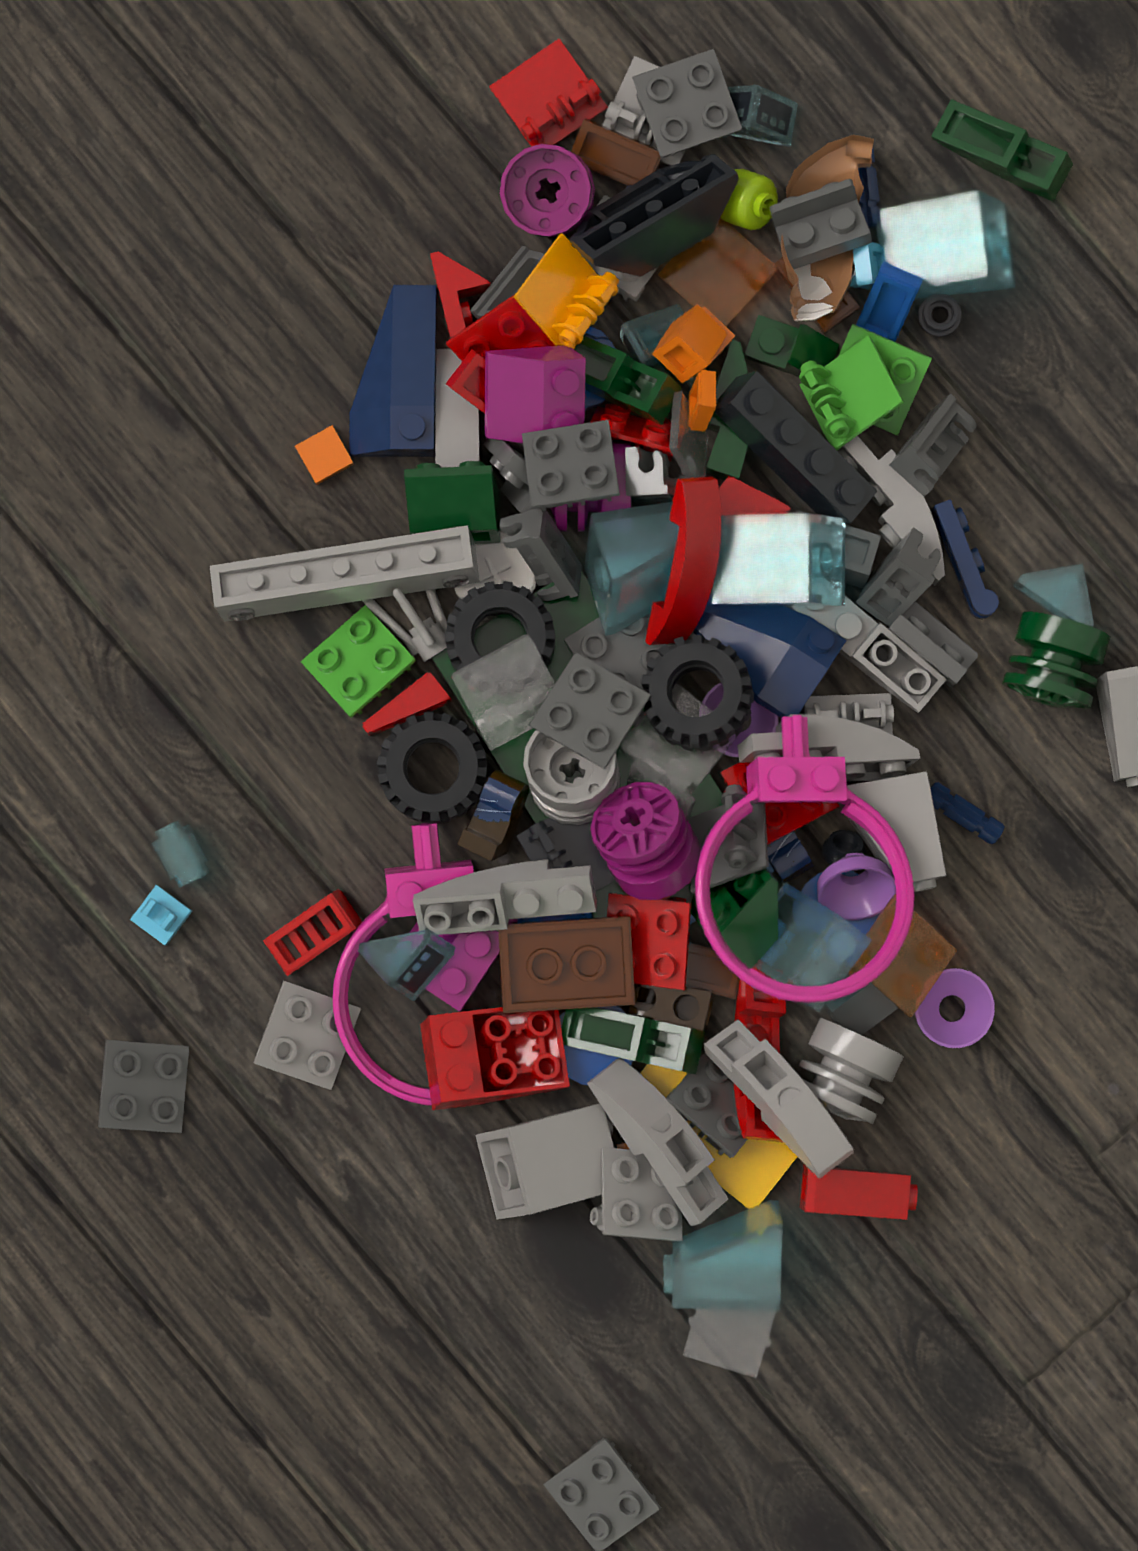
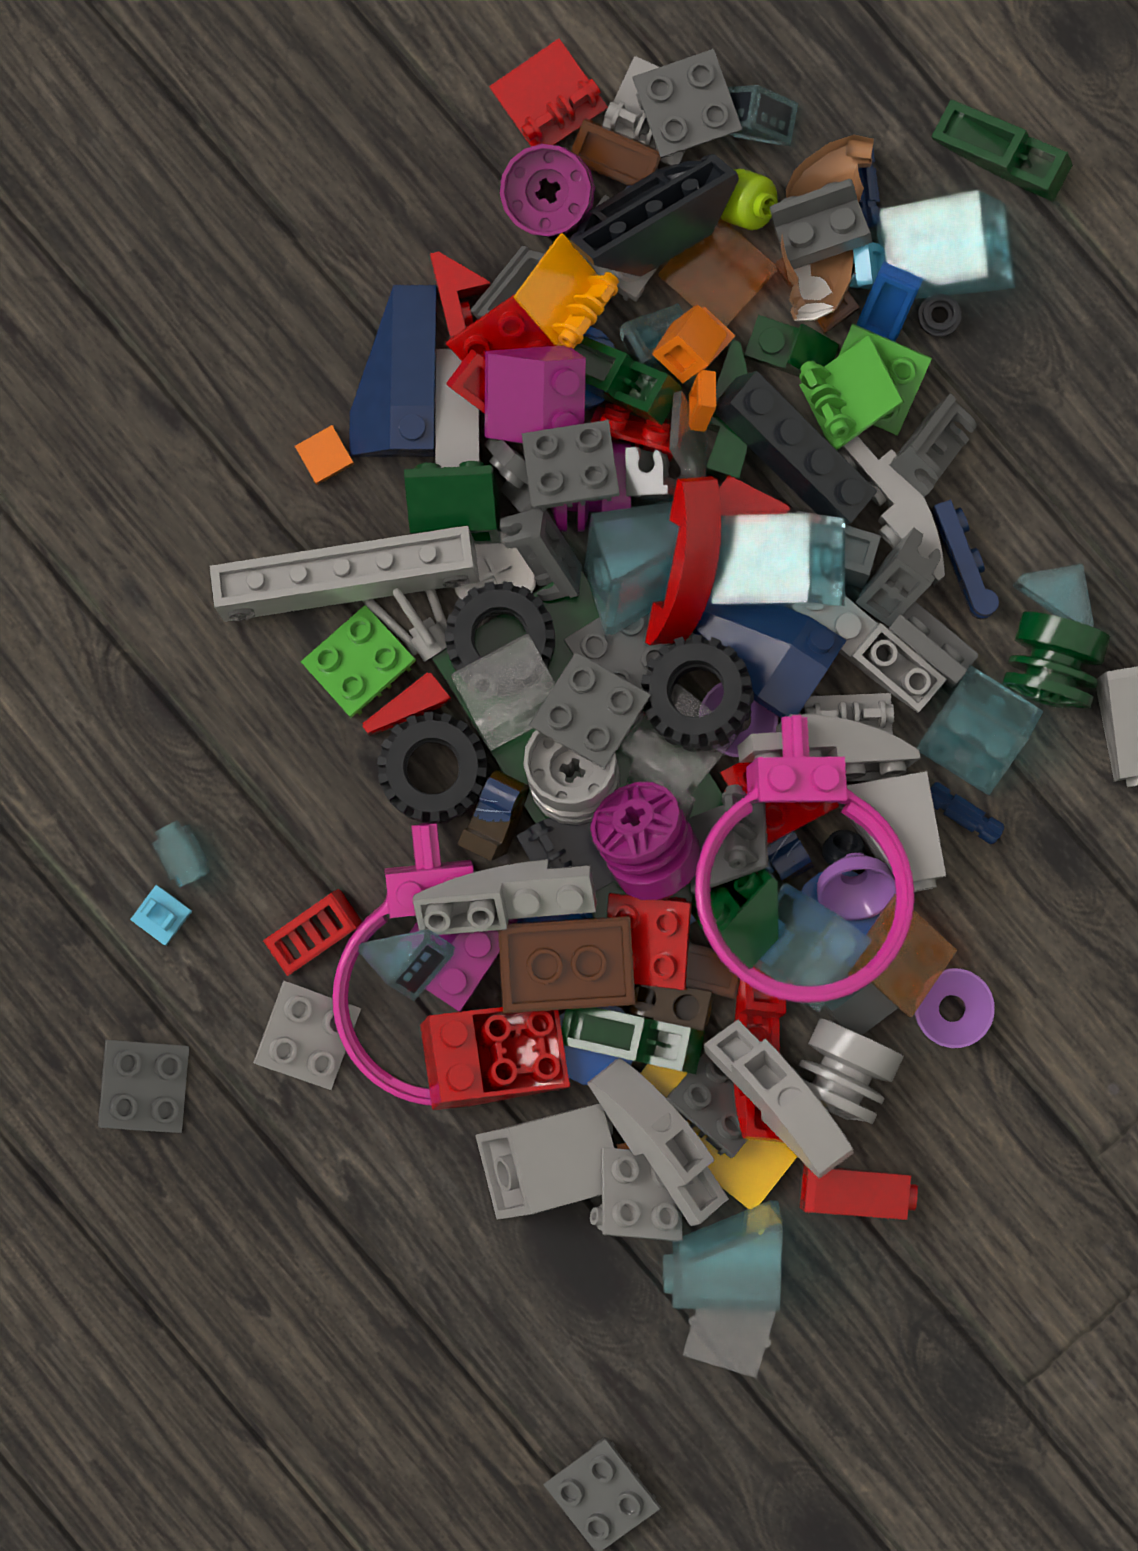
(979, 730): none -> clear light blue slope

